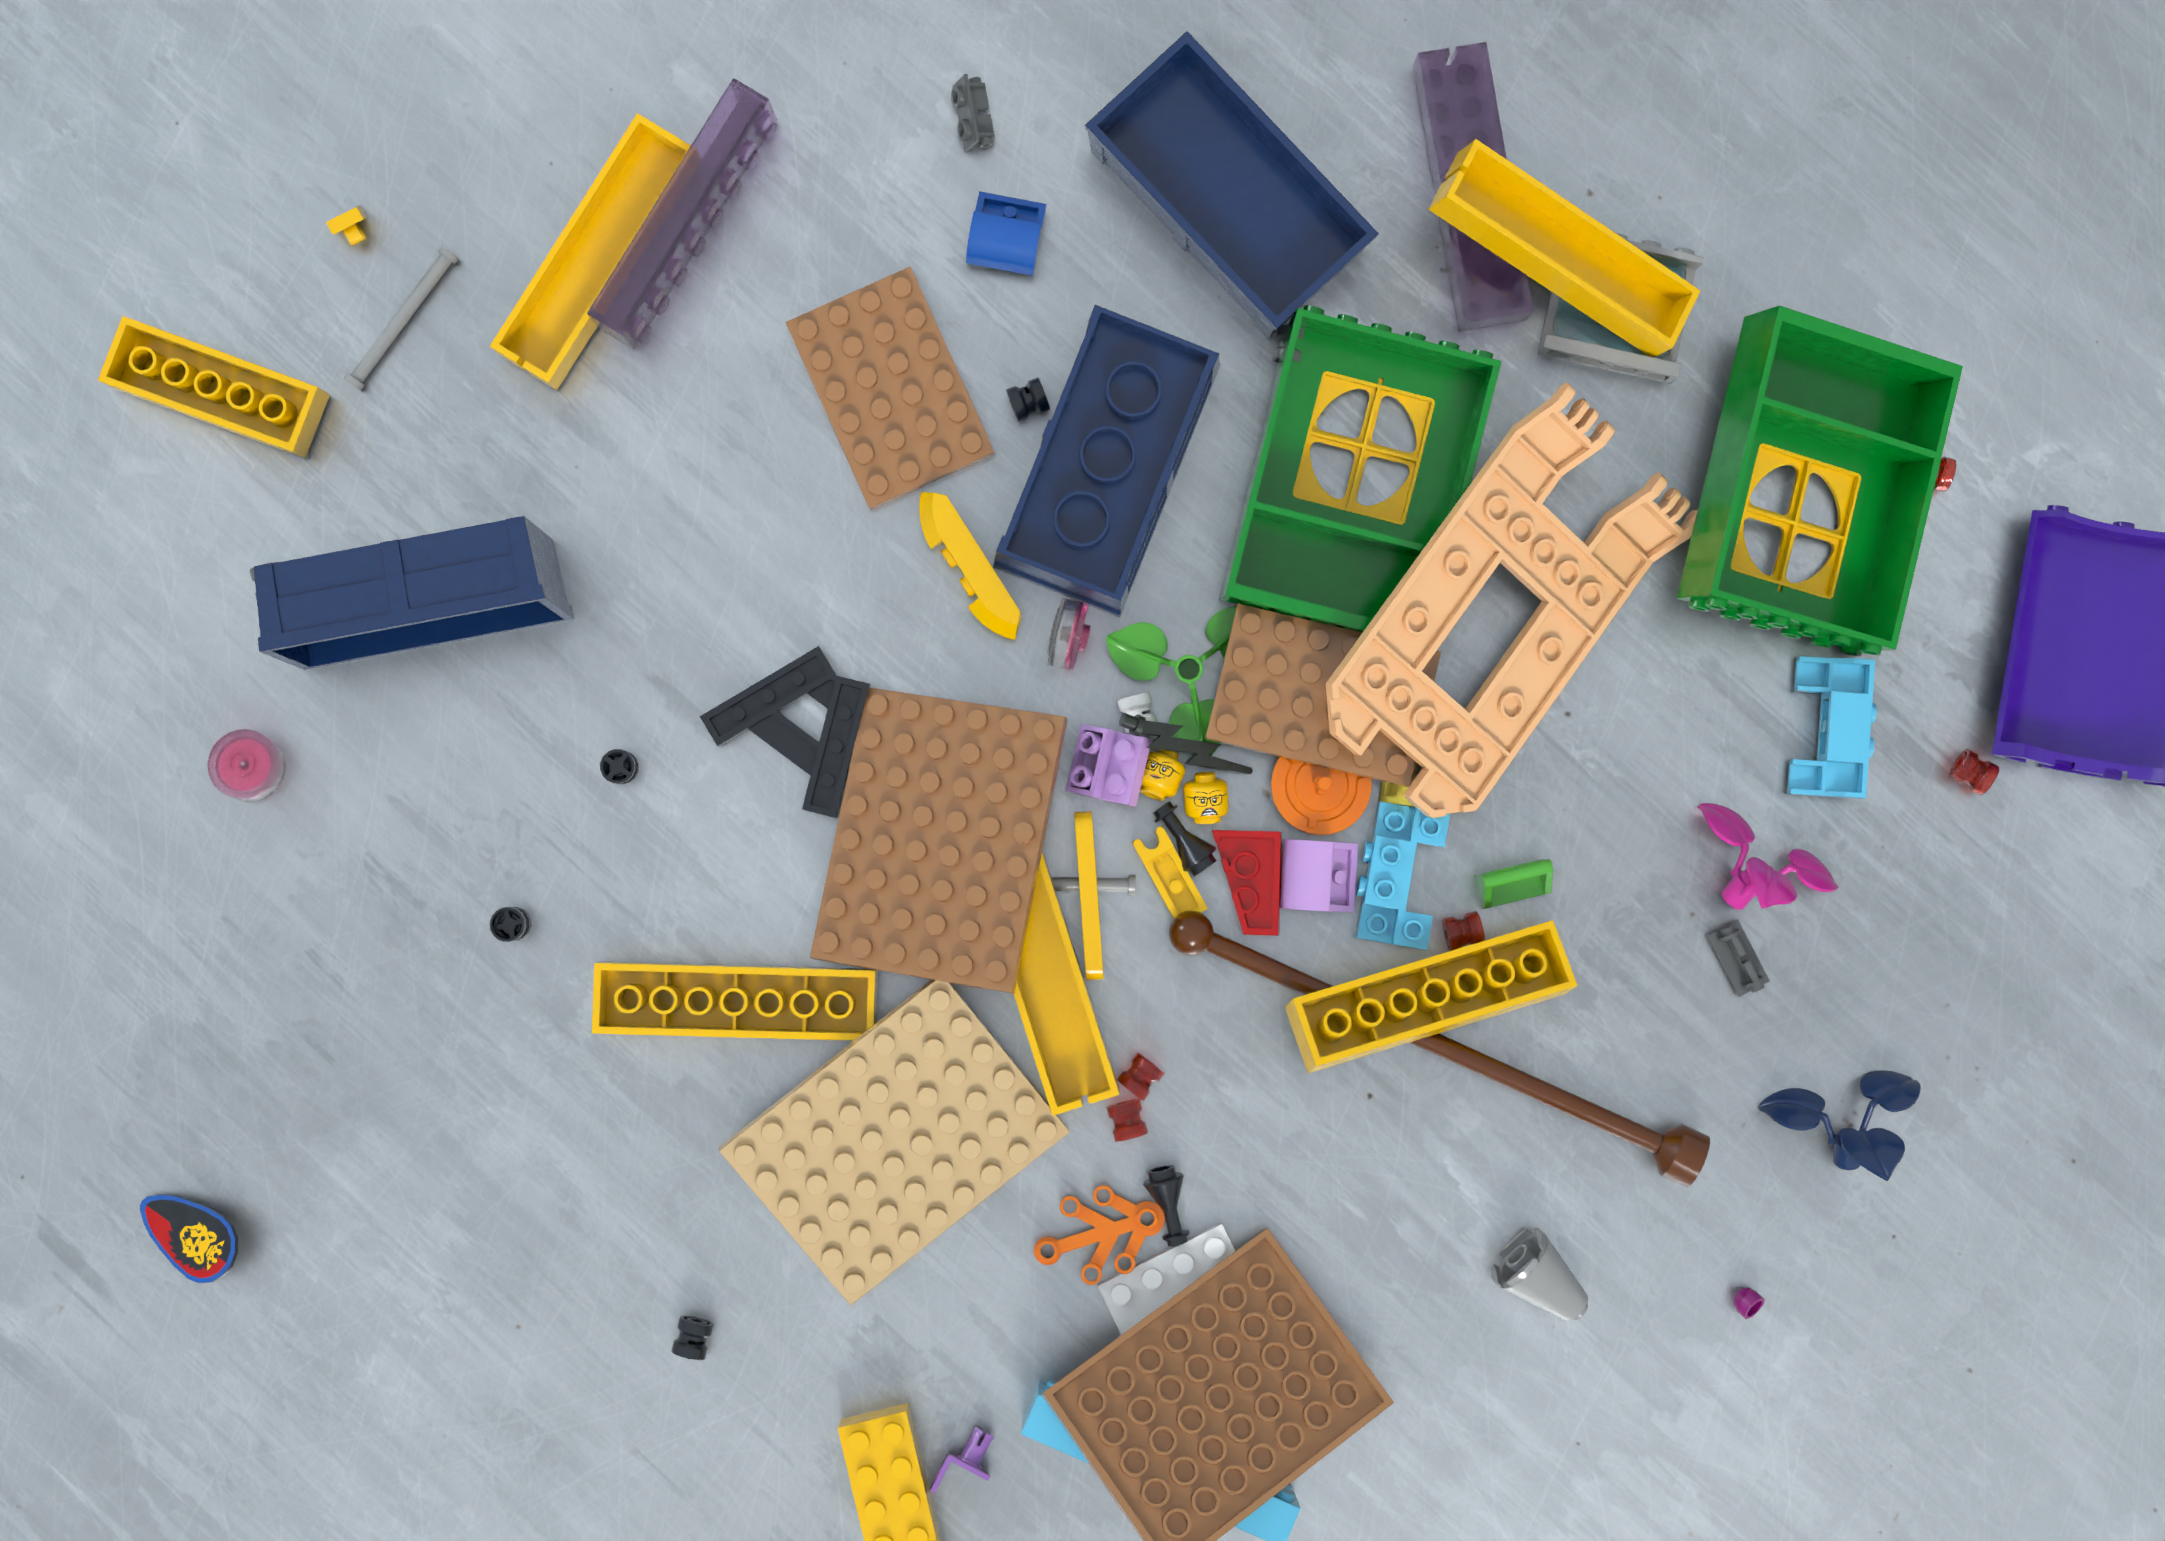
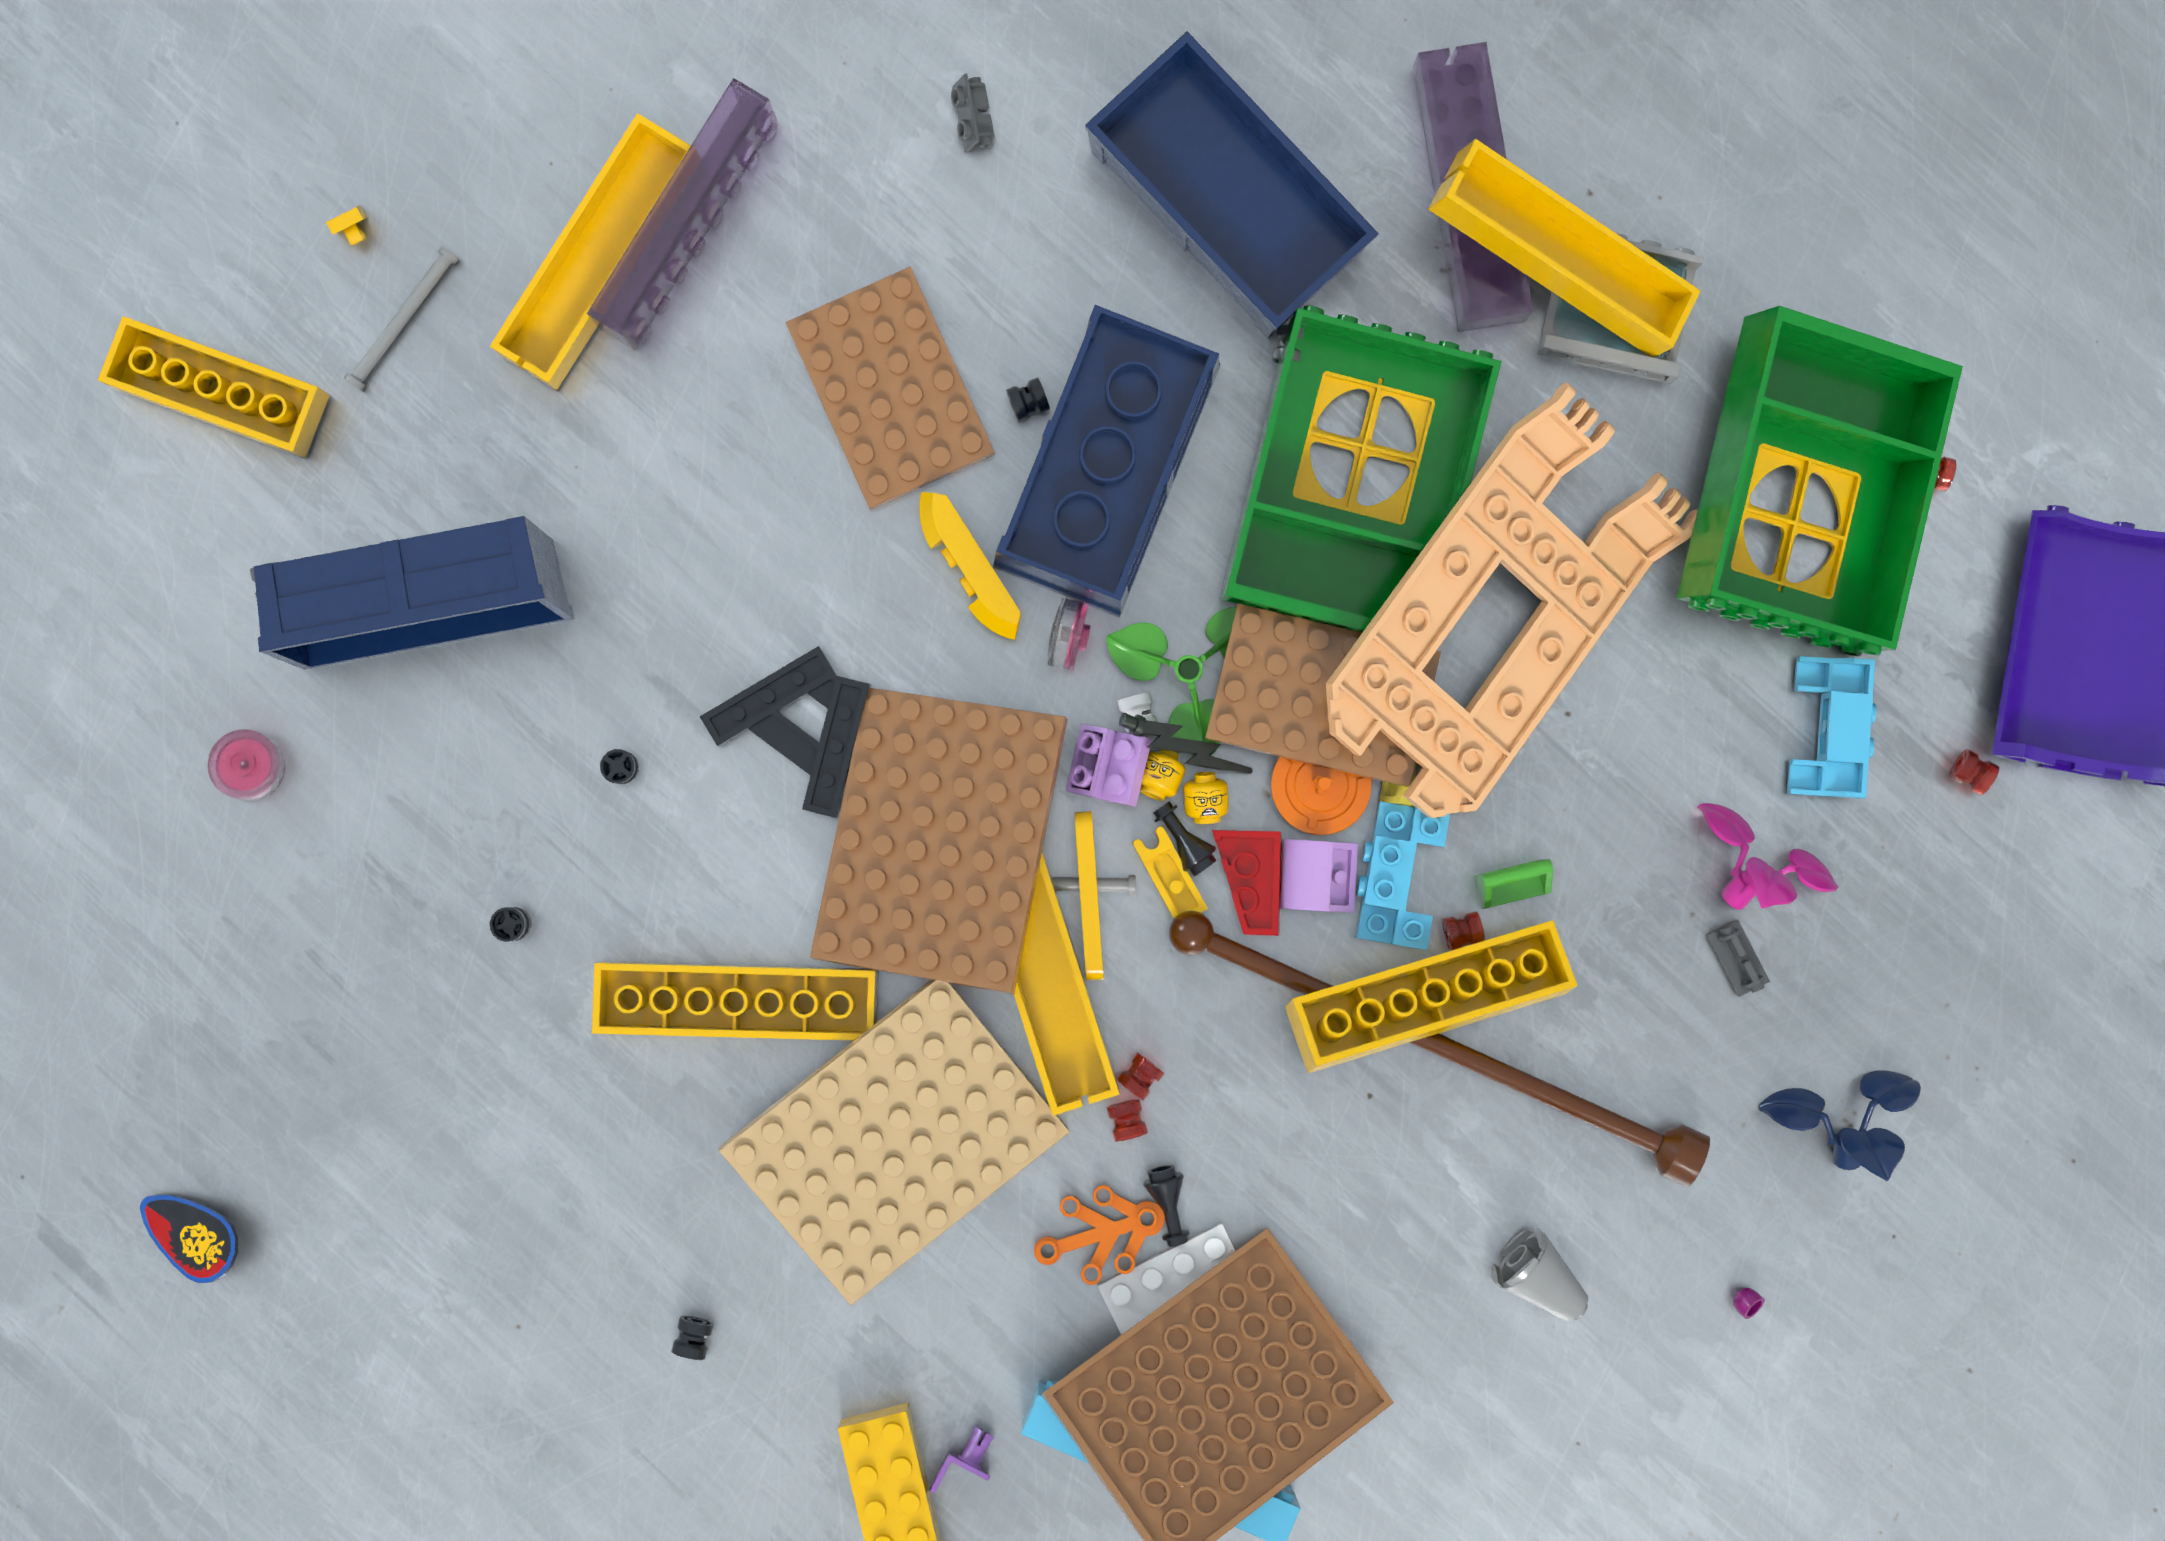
(1005, 233): blue brick -> none

